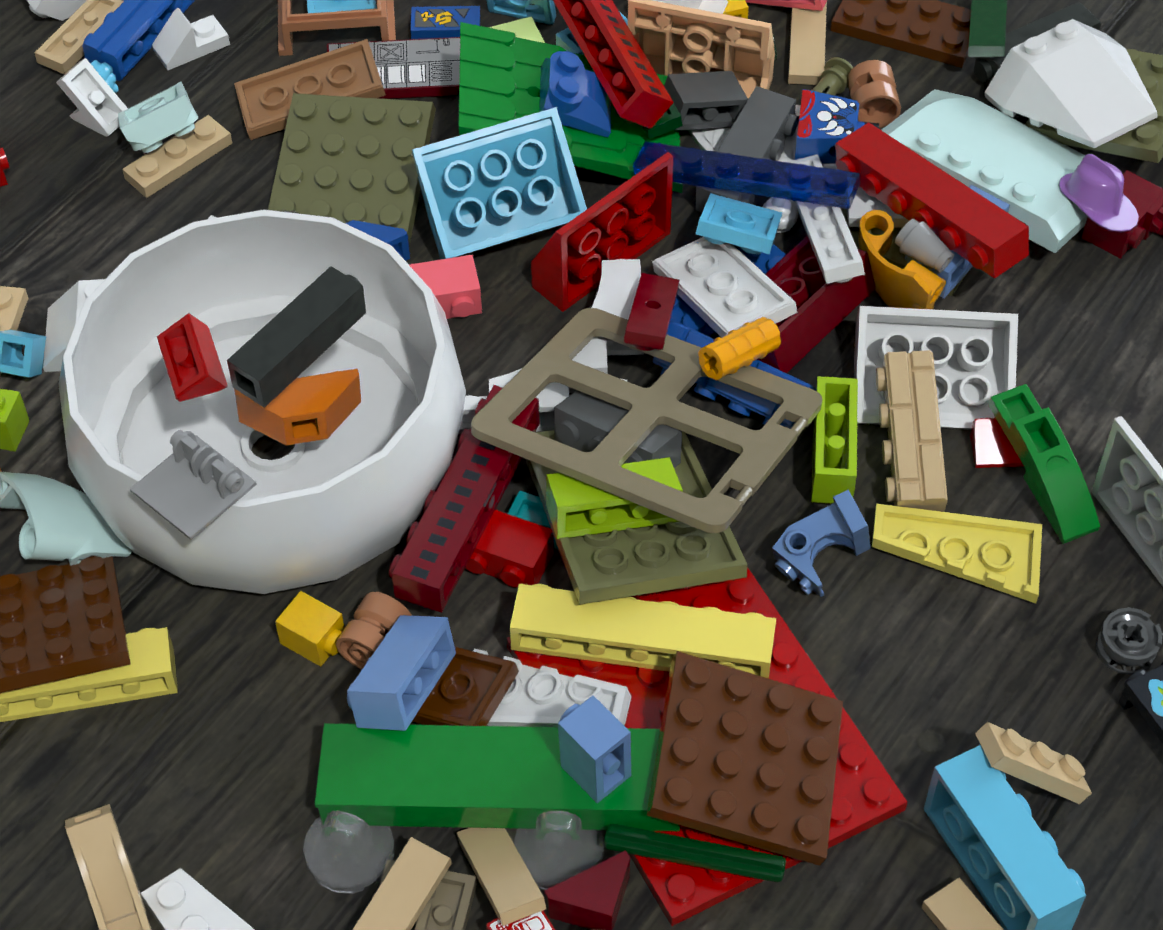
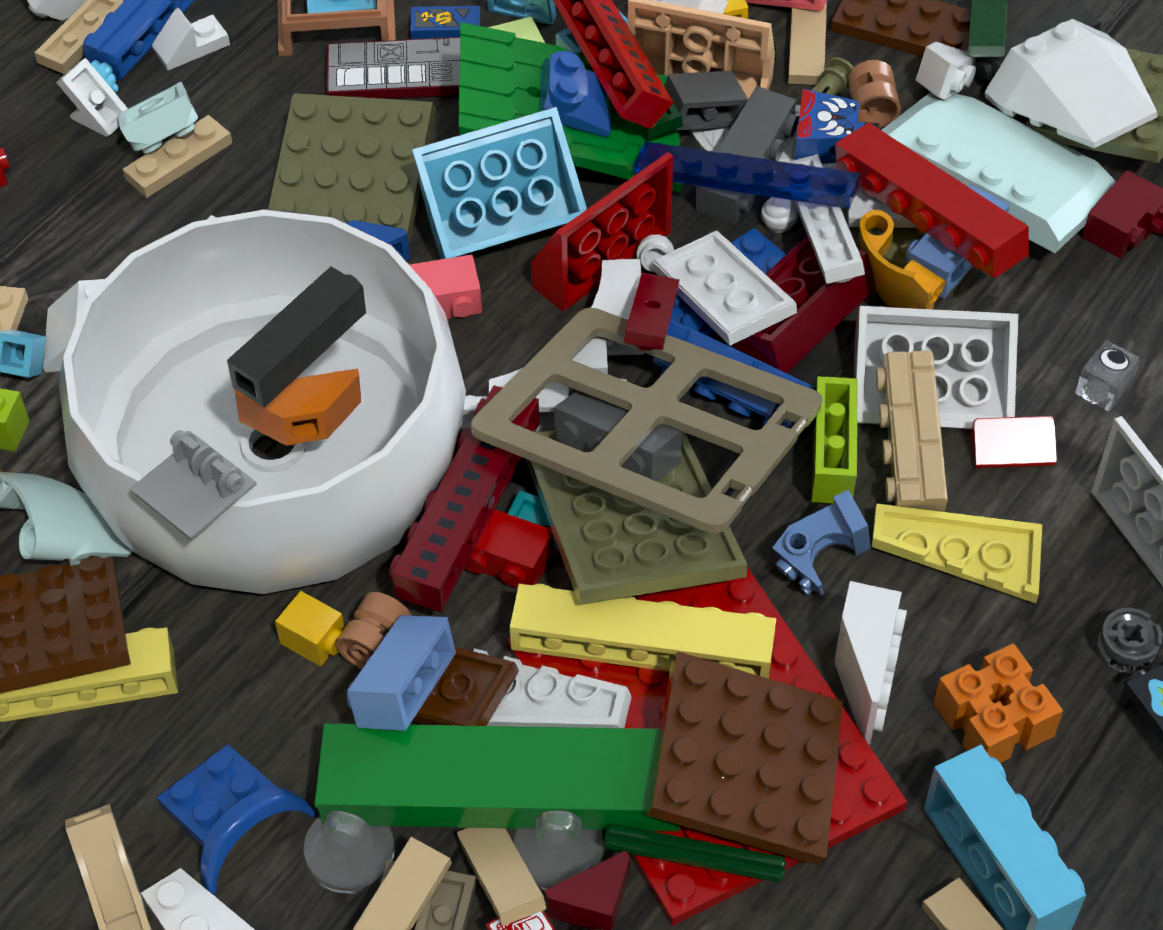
(191, 359): red slope -> none
(222, 803): none -> blue piece
(340, 72): medium nougat tile -> none
(585, 509): lime brick -> none
(594, 748): medium blue brick -> none
(651, 249): none -> white plate
(738, 224): medium azure plate -> none
(739, 348): light orange axle -> none
(869, 652): none -> white slope
(923, 245): light grey cone -> none
(945, 70): none -> white slope
(998, 704): none -> orange brick
(1034, 762): tan plate -> none
(1048, 462): green slope -> none
(1099, 193): medium lavender piece -> none
(1107, 375): none -> clear brick

